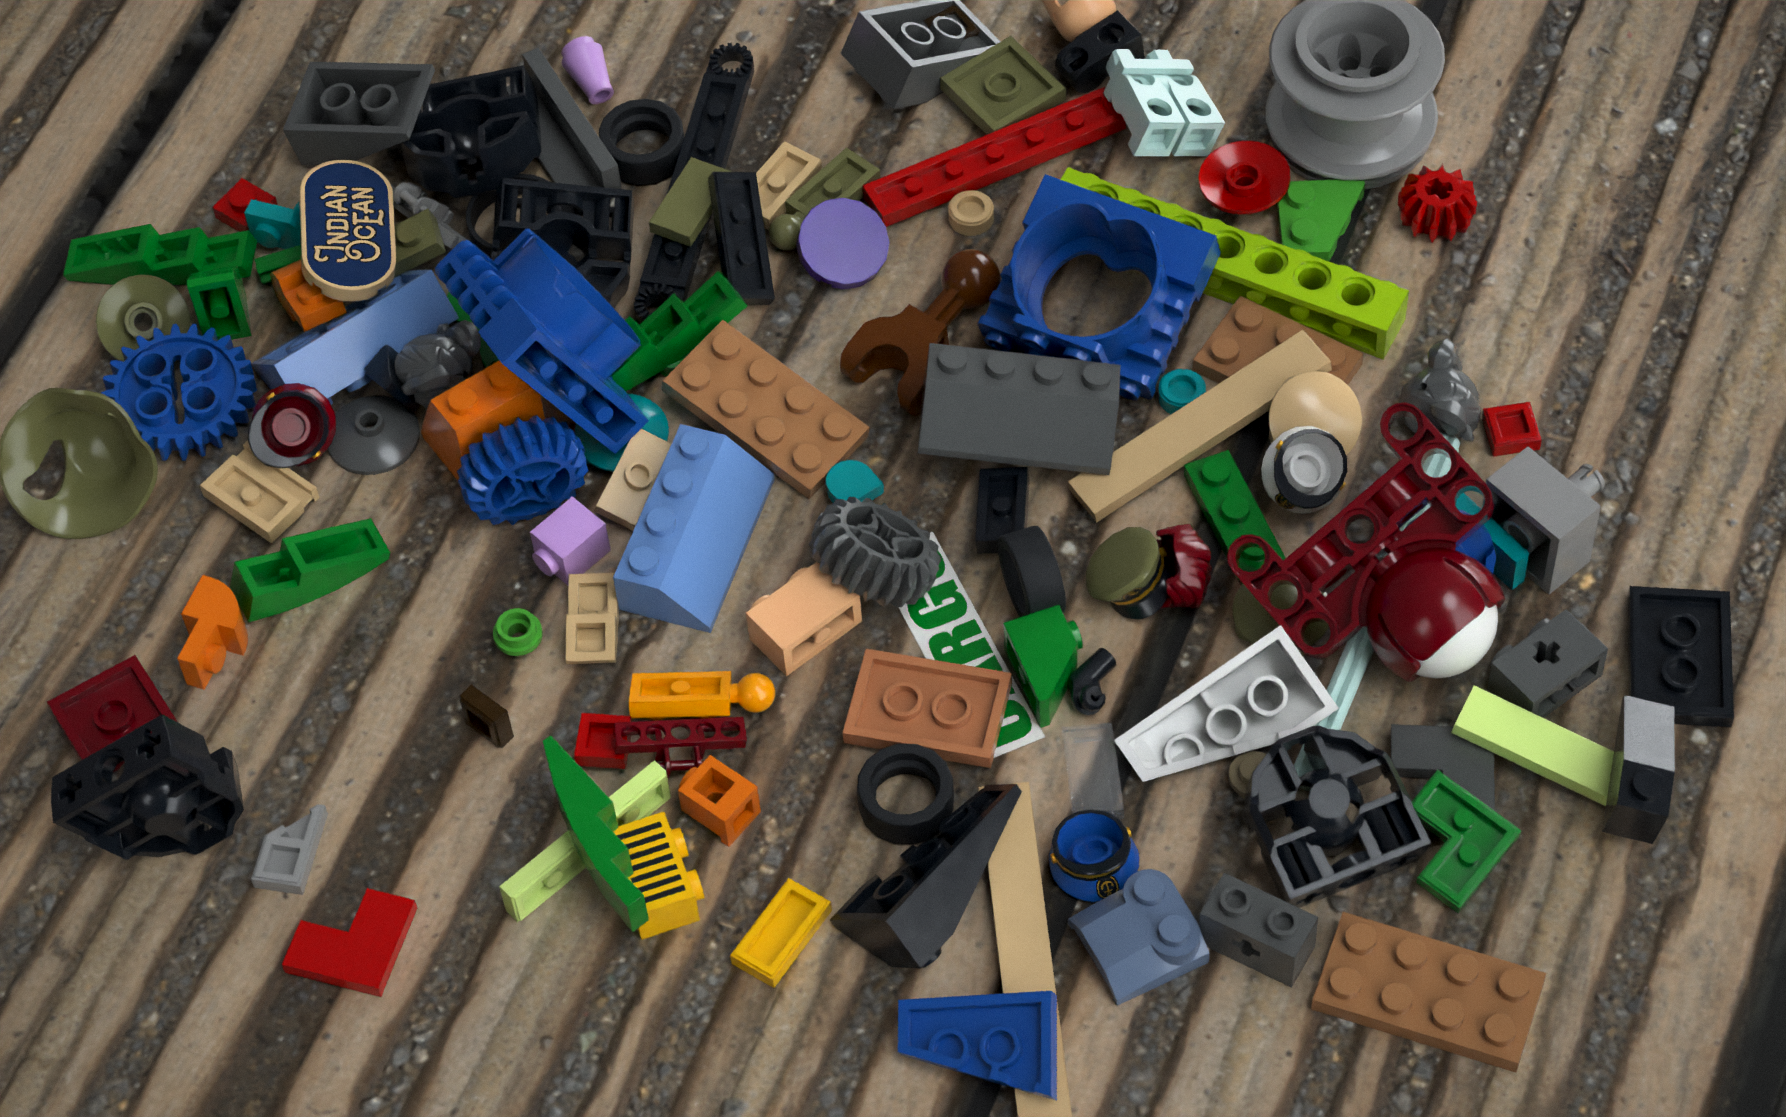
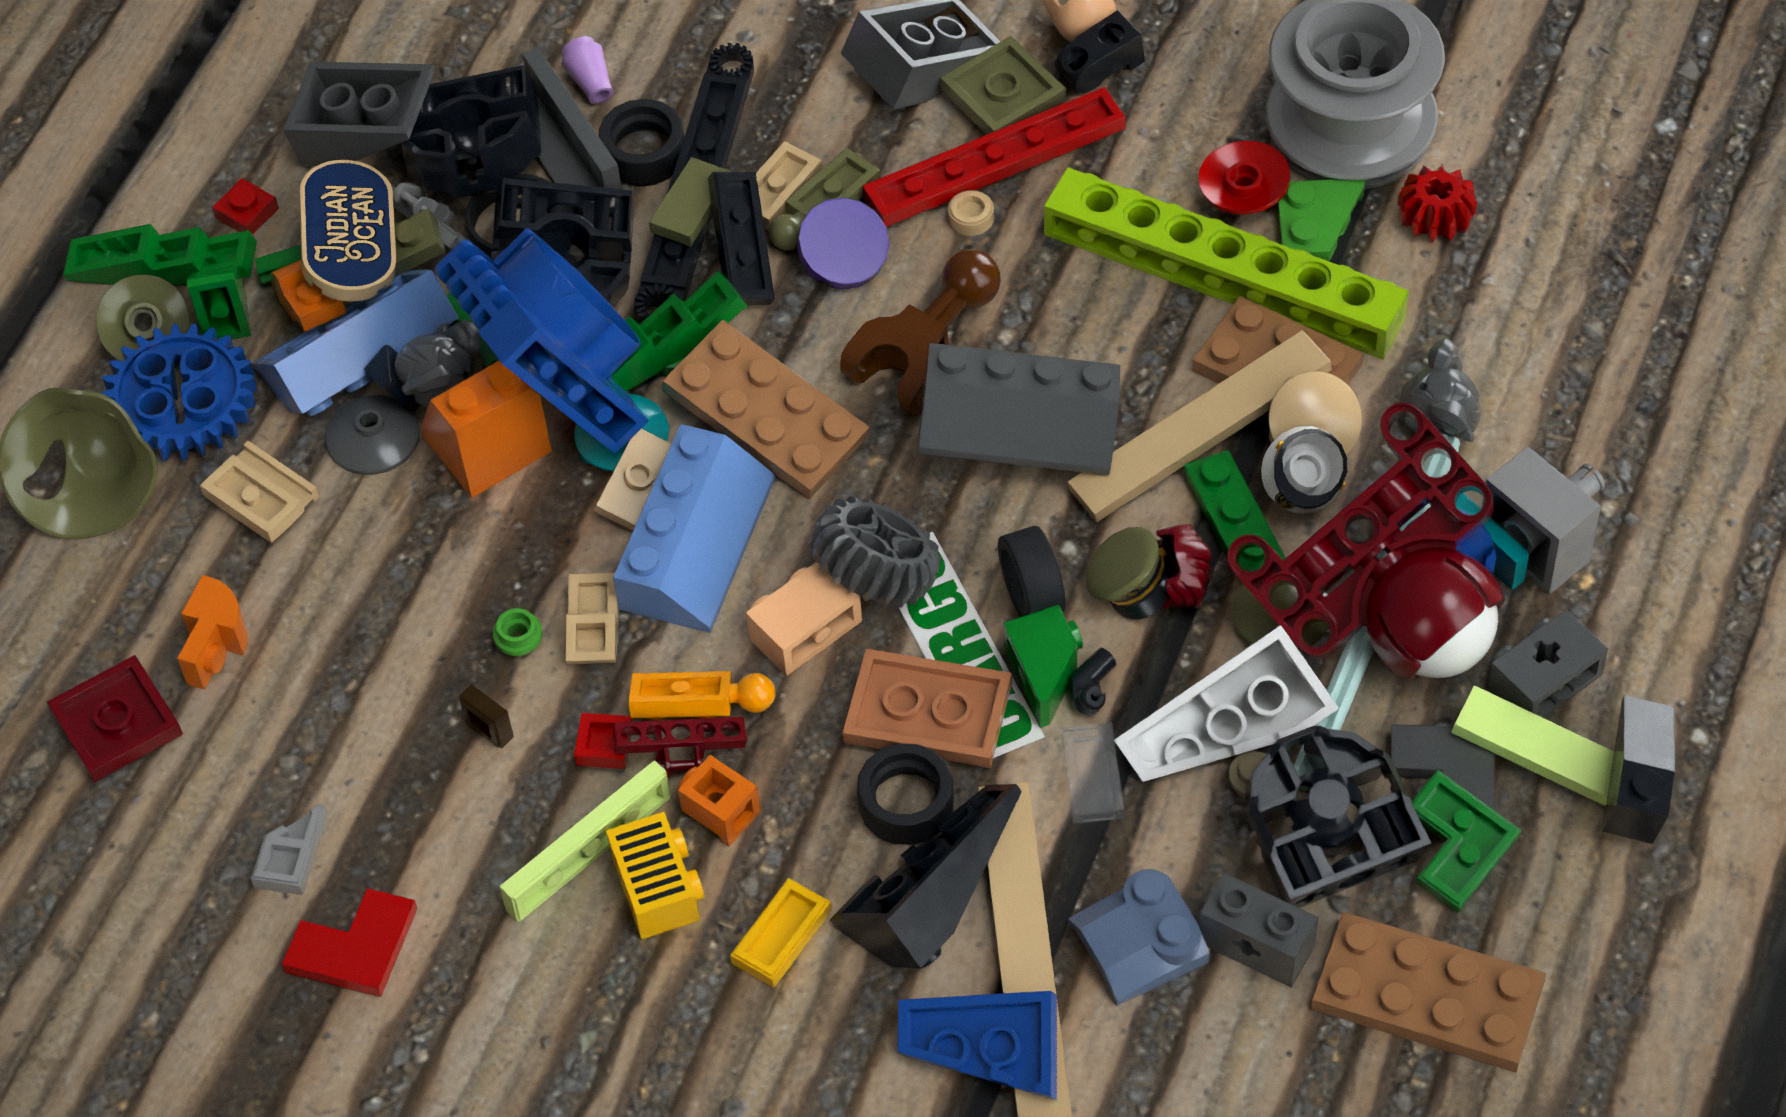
(157, 794): black connector -> none
(274, 224): teal plate -> none
(291, 426): dark red piece -> none
(307, 568): green slope -> none
(522, 470): blue gear -> none
(569, 541): lavender brick -> none
(591, 825): green slope -> none
(853, 480): teal tile -> none
(1001, 505): black plate -> none
(1076, 222): blue hose -> none
(1092, 855): blue piece -> none
(1162, 104): light aqua hips -> none
(1179, 388): teal tile -> none
(1511, 428): red tile -> none
(1682, 652): black tile -> none

